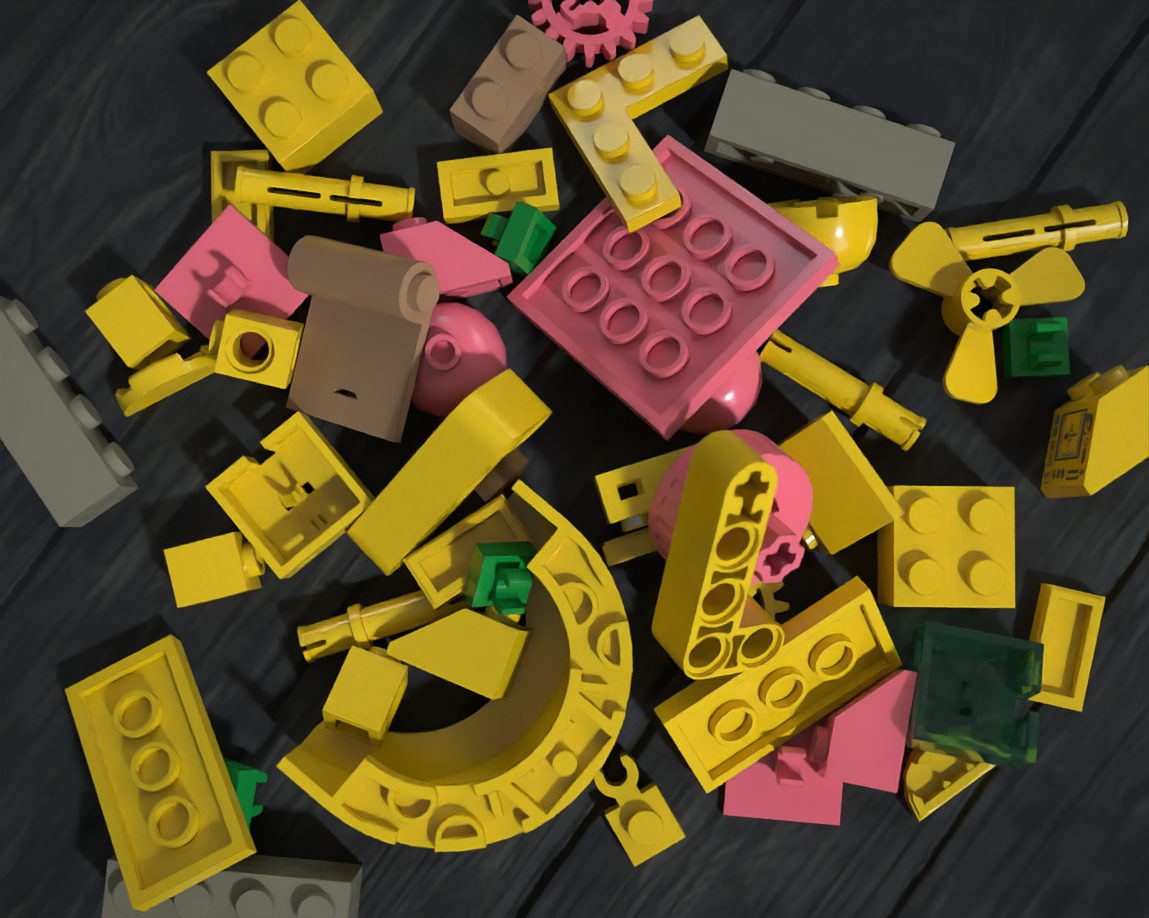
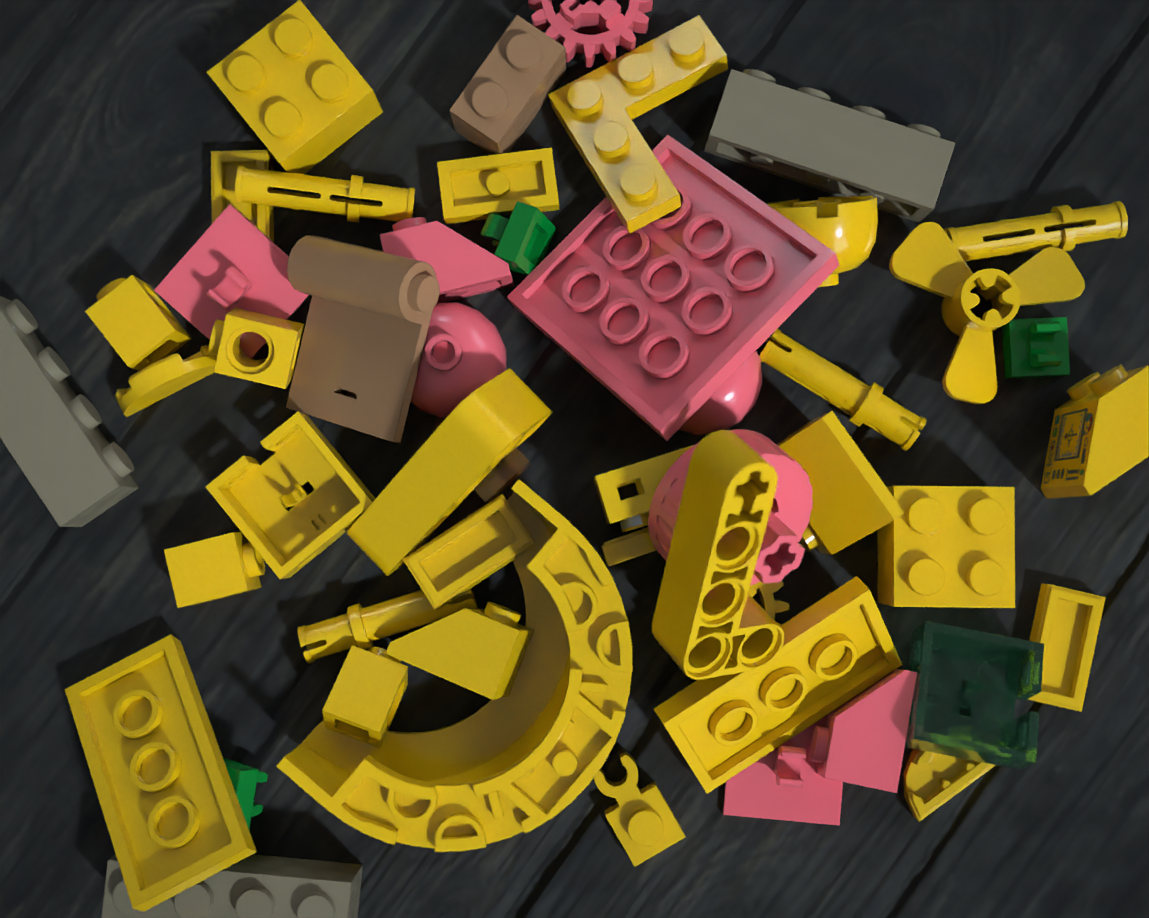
(500, 576): green tile -> none

